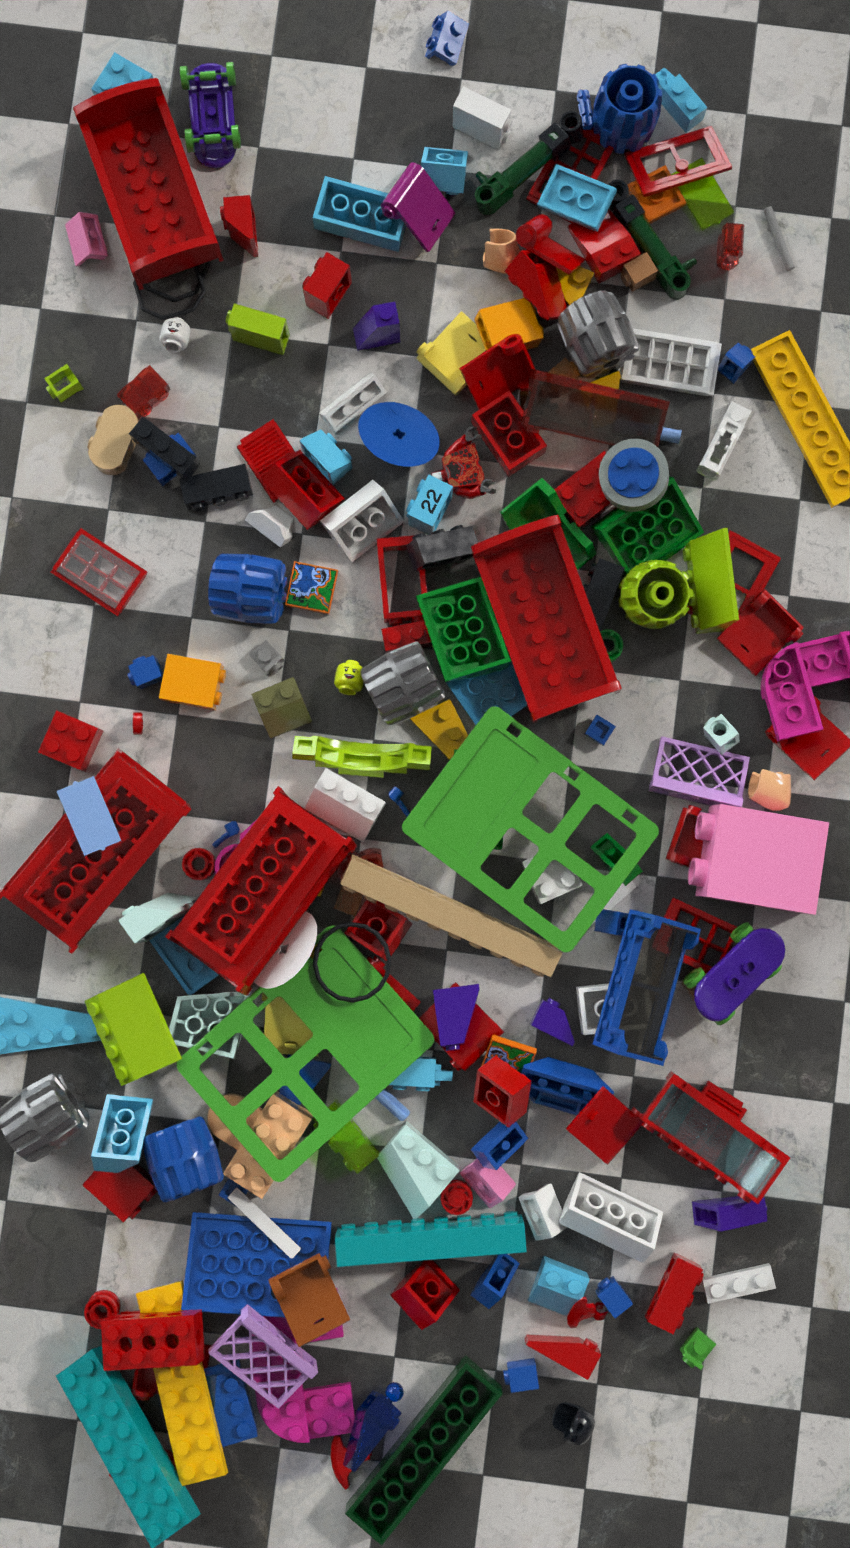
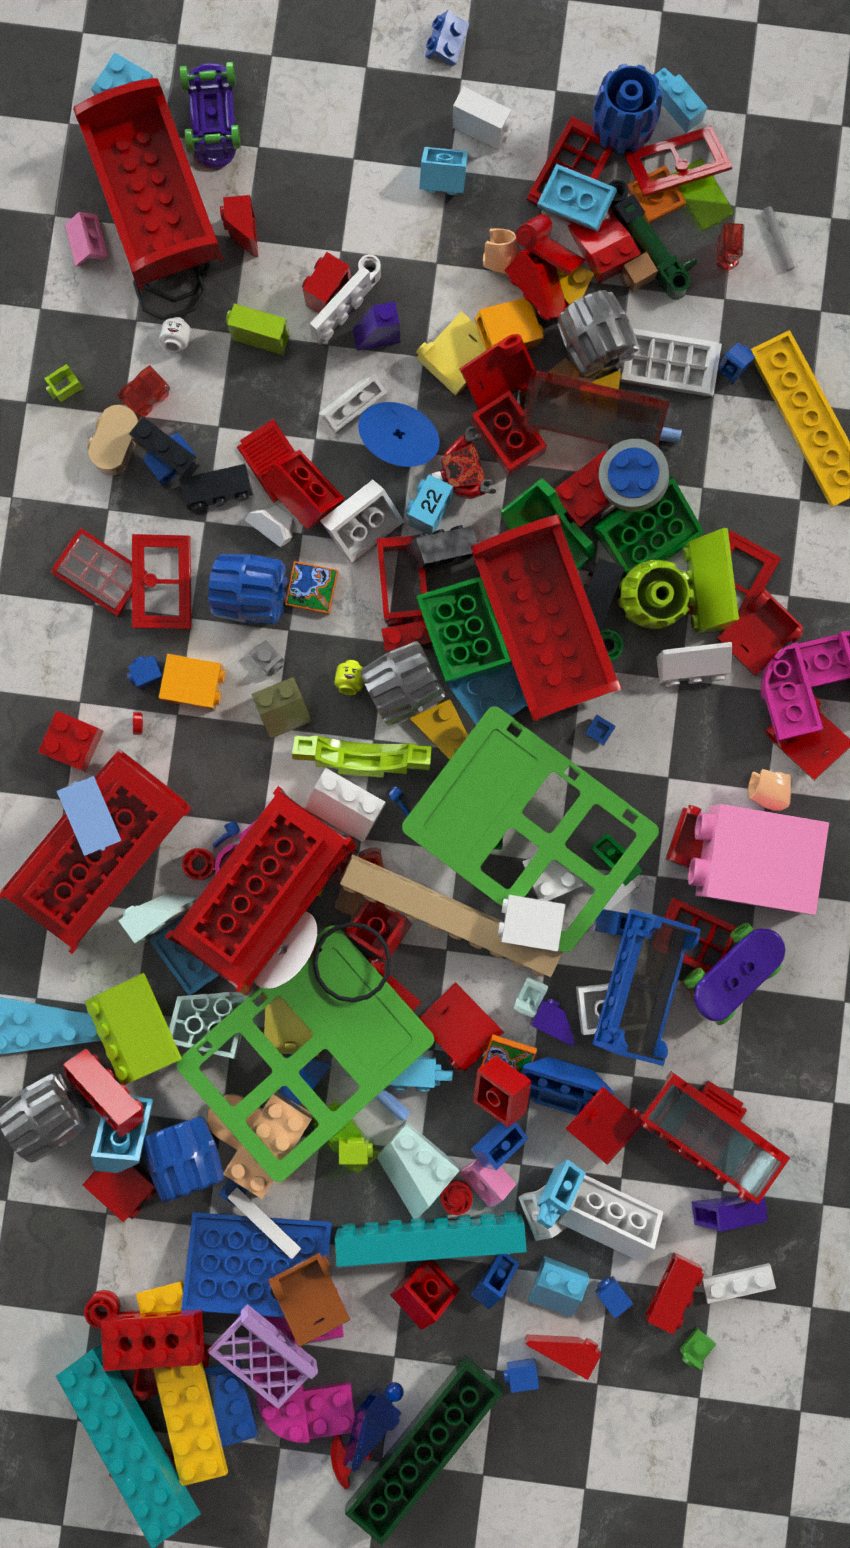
(104, 1092): none -> brick
(140, 580): none -> red door
(326, 456): medium azure slope -> none
(346, 299): none -> white hinge
(355, 1150): none -> lime window
(356, 214): medium azure brick -> none
(419, 205): magenta door -> none
(454, 1014): dark purple slope -> none
(530, 997): none -> light aqua bracket
(531, 922): none -> white brick
(551, 145): dark green piece -> none
(559, 1192): none -> medium azure hinge
(574, 1422): black helmet -> none
(583, 1310): red piece -> none
(585, 109): blue axle -> none
(694, 663): none -> white slope
(700, 792): lavender fence -> none
(723, 441): white plate -> none
(723, 742): light aqua brick -> none

